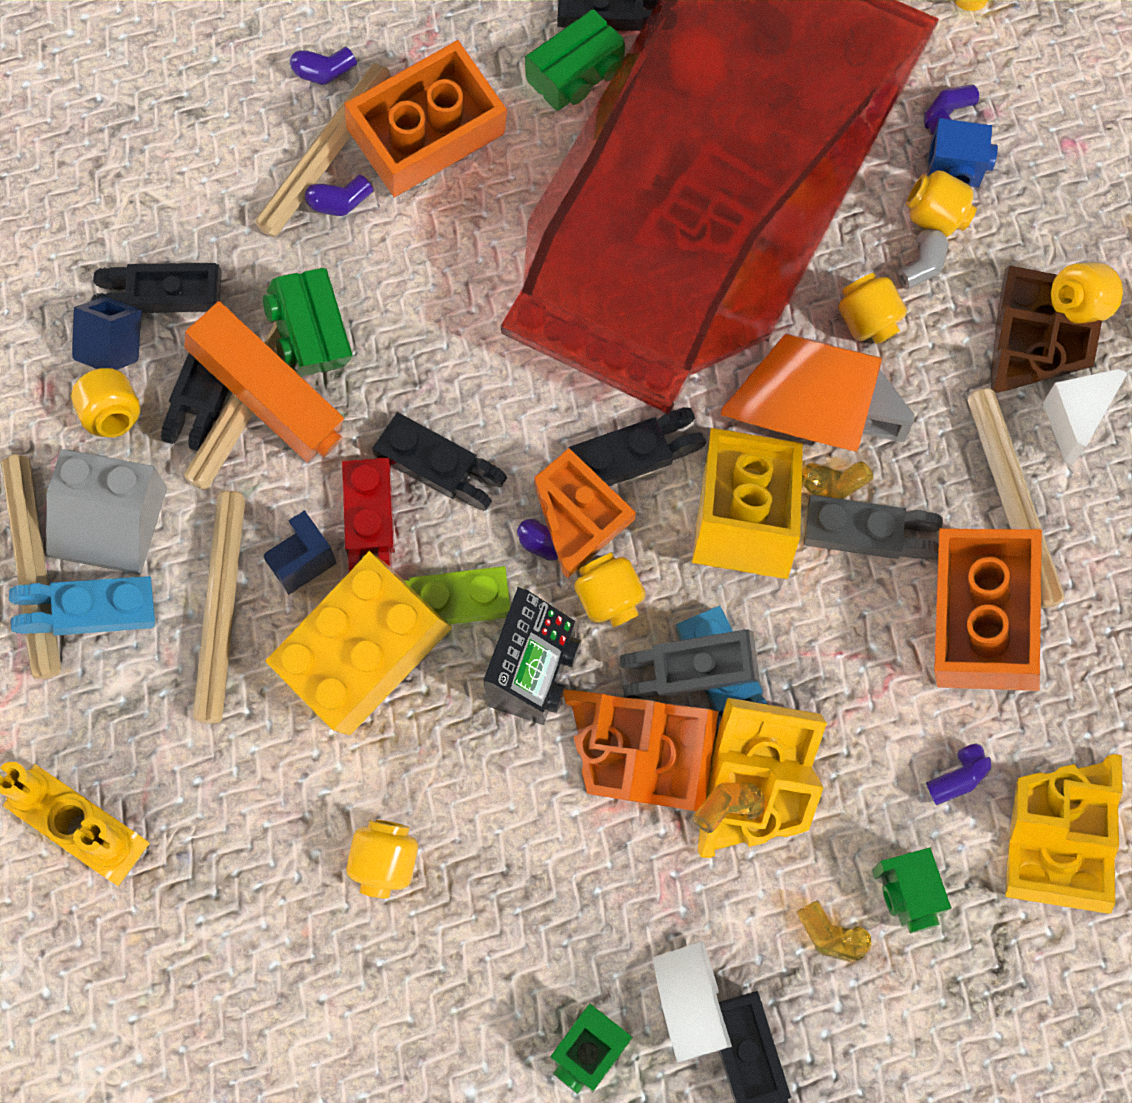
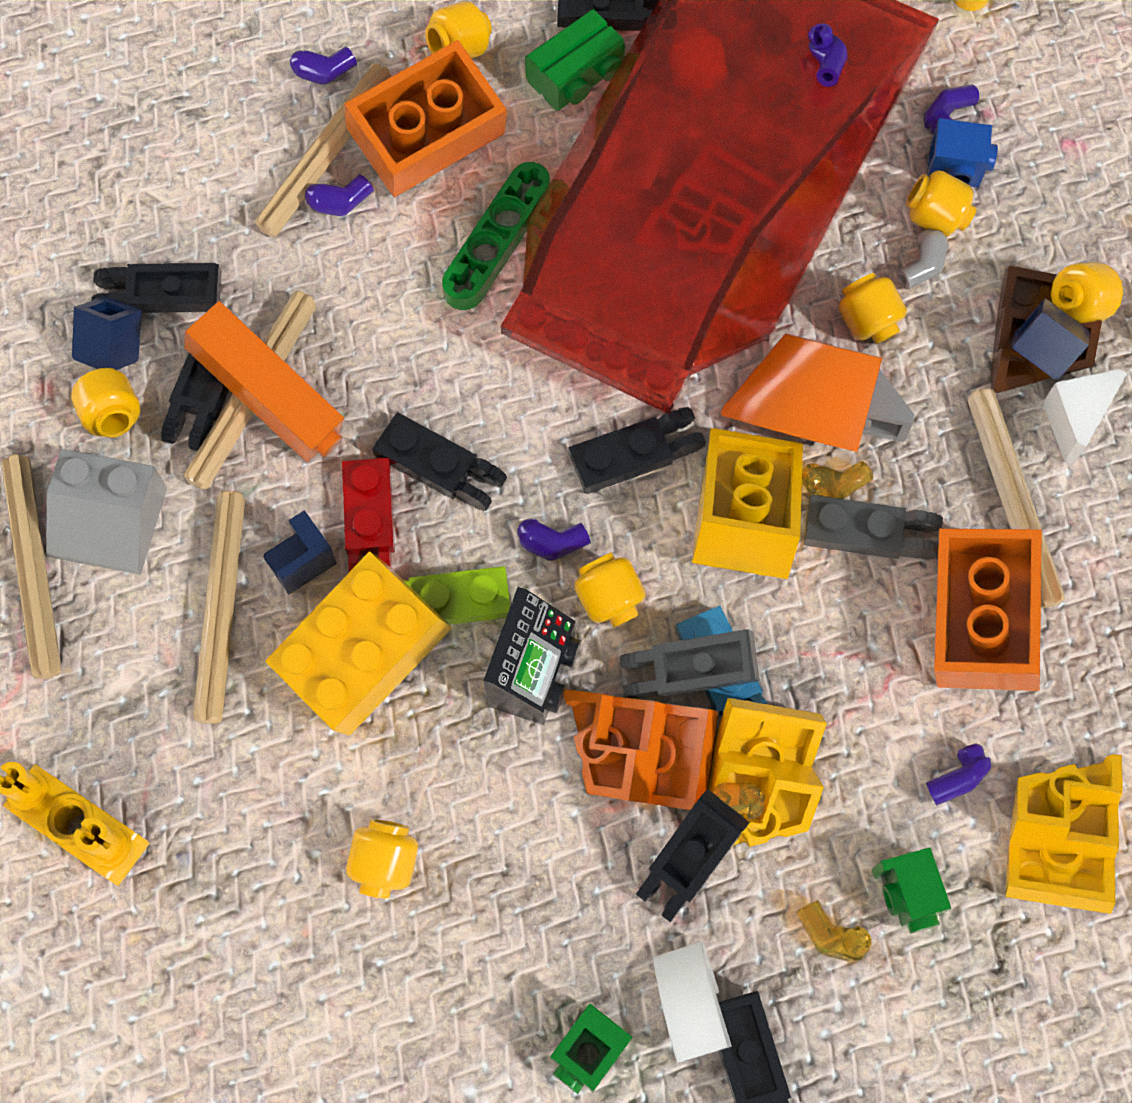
(85, 606): dark azure hinge -> none
(307, 322): green brick -> none
(459, 22): none -> yellow head
(492, 233): none -> green beam
(579, 510): orange wing -> none
(694, 851): none -> black hinge
(829, 52): none -> dark purple arm
(1051, 339): none -> dark blue panel

